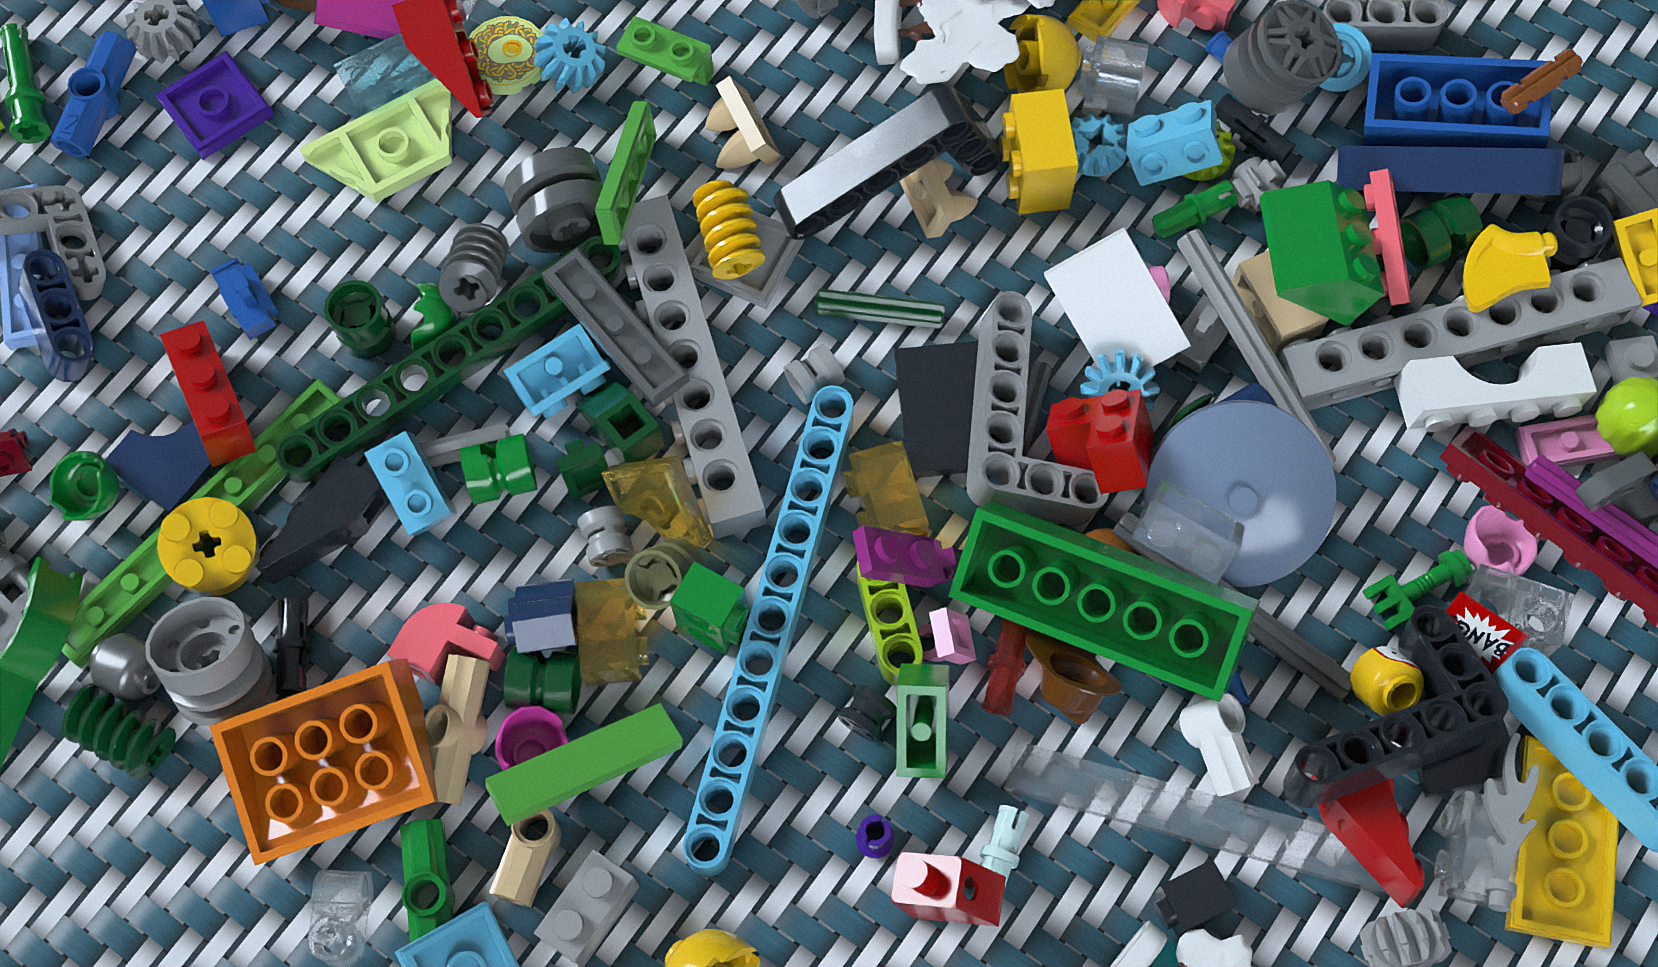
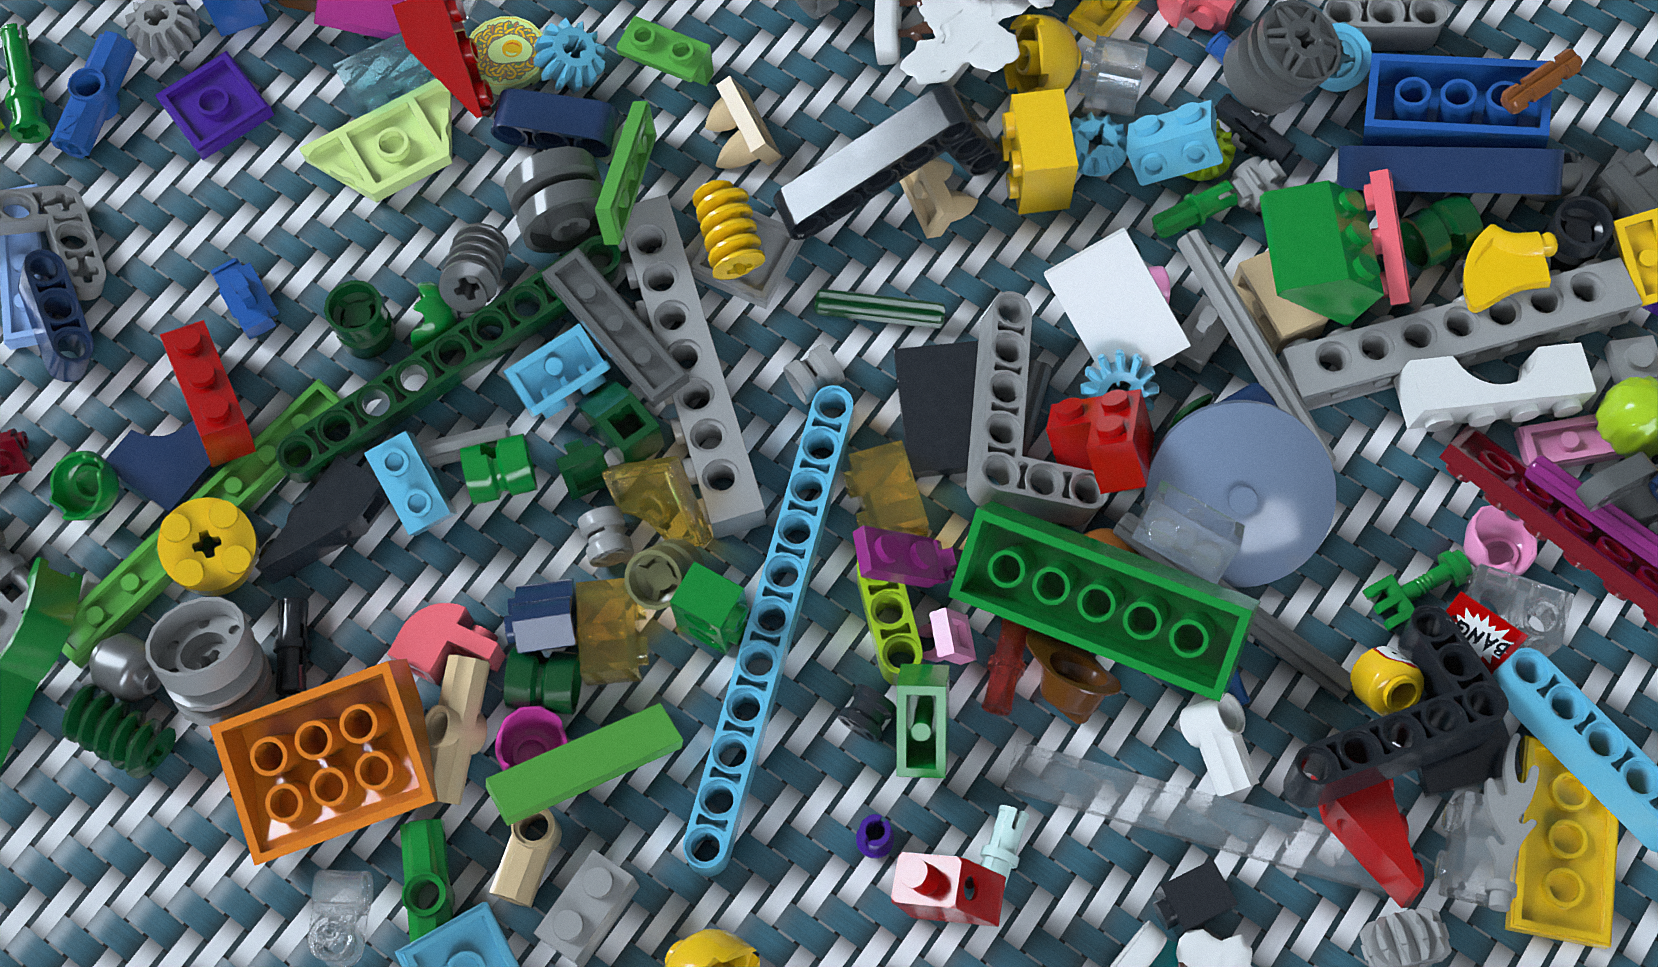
(554, 121): none -> dark blue beam

